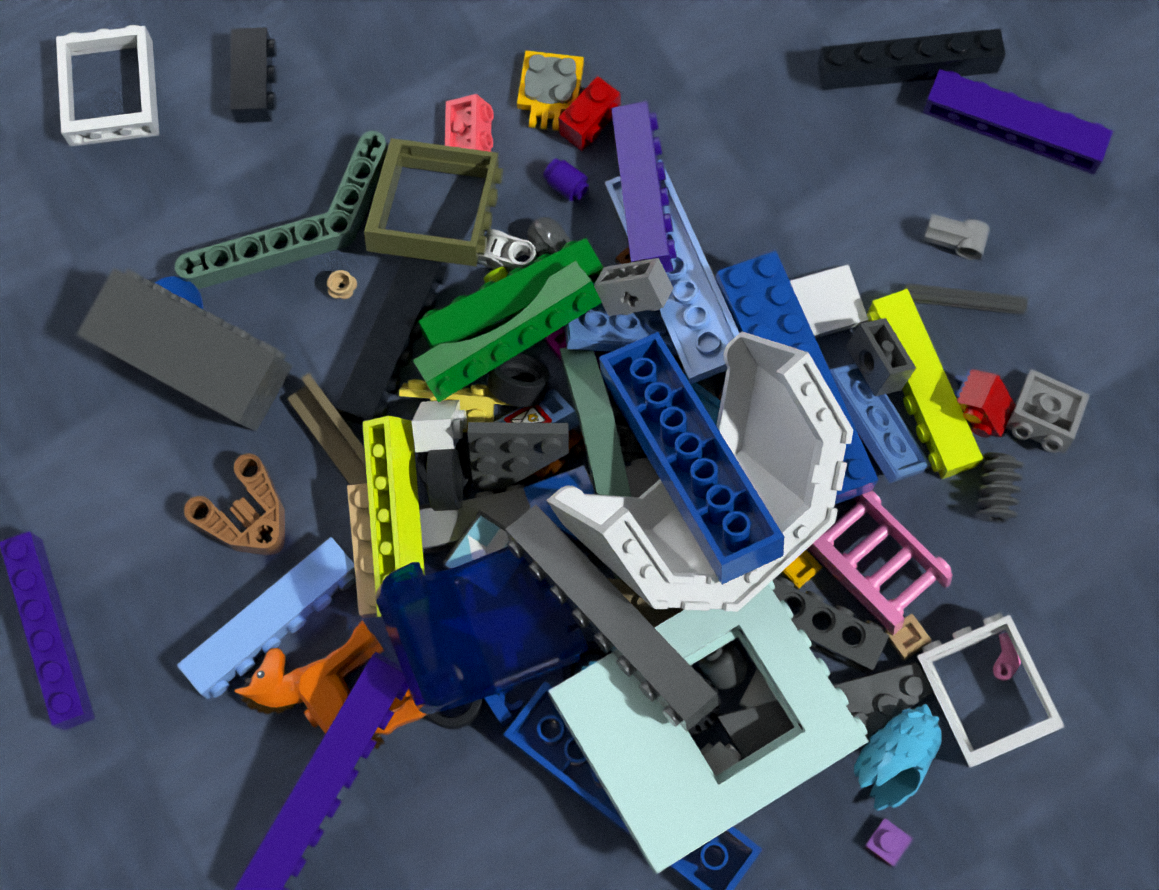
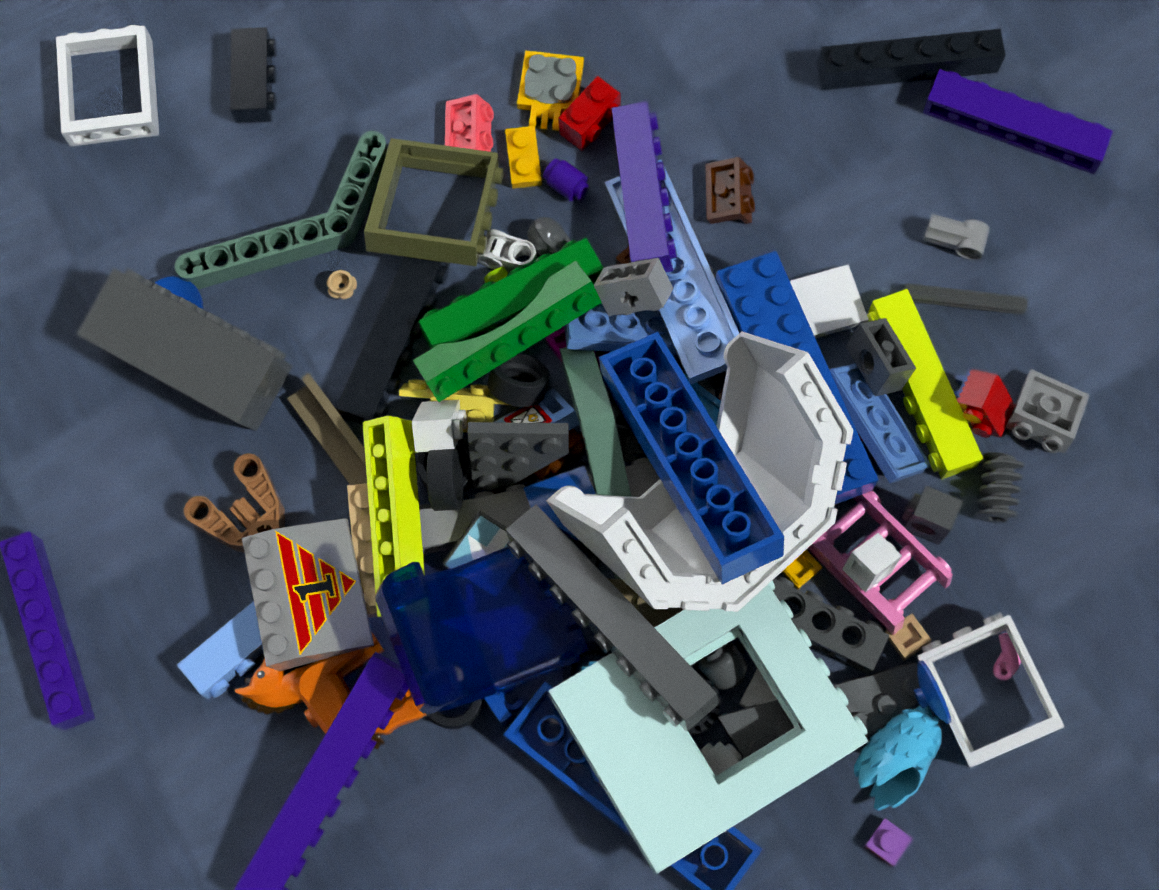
(307, 593): none -> light grey slope
(523, 157): none -> yellow plate
(729, 191): none -> reddish brown bracket
(872, 562): none -> white brick
(930, 694): none -> blue dish
(931, 514): none -> dark grey brick

